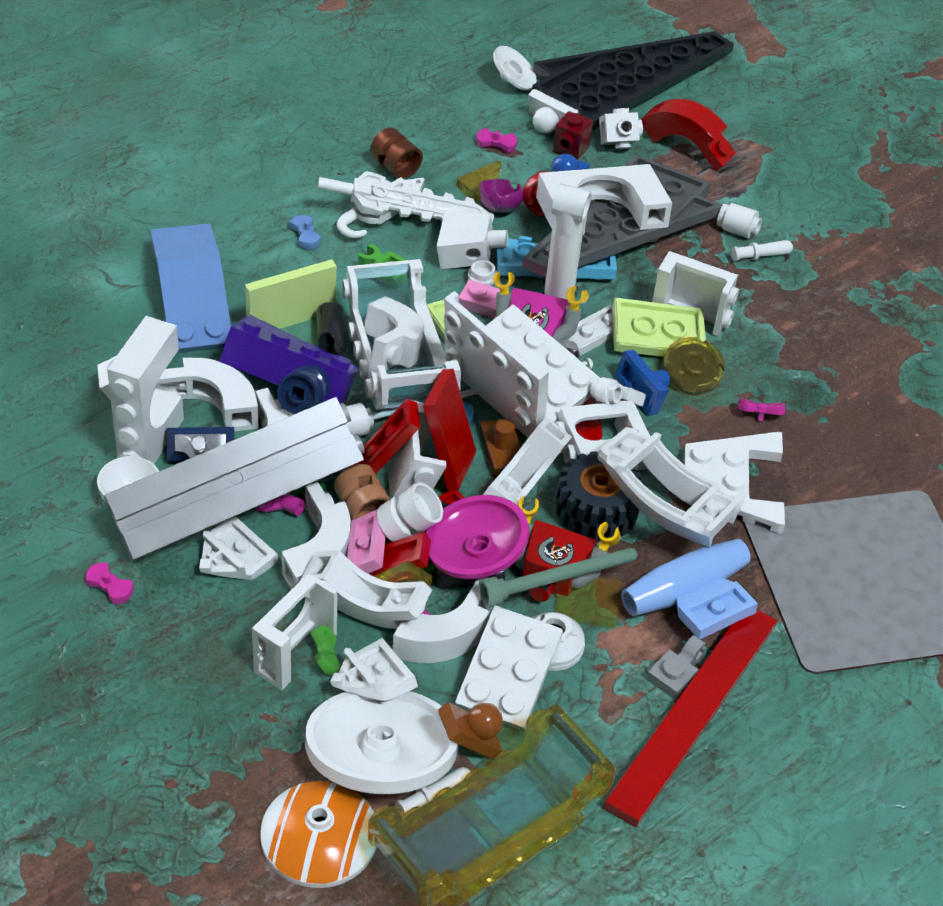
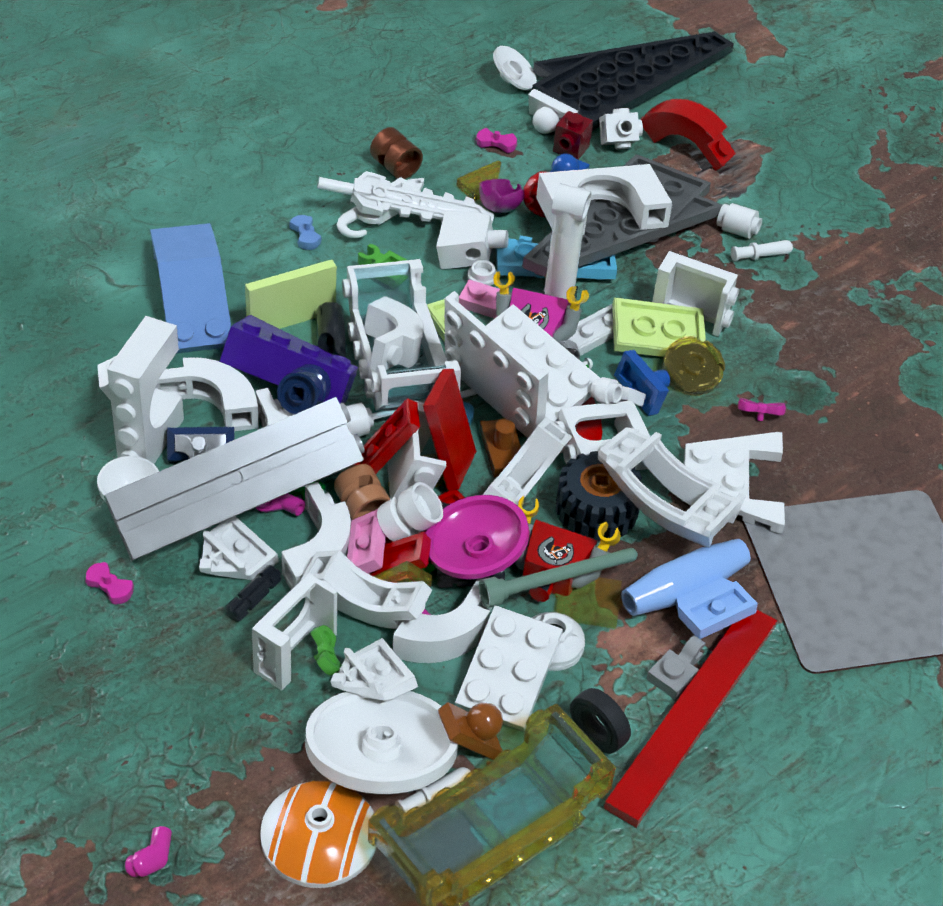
(152, 857): none -> dark pink arm
(253, 593): none -> black axle
(616, 727): none -> black tyre

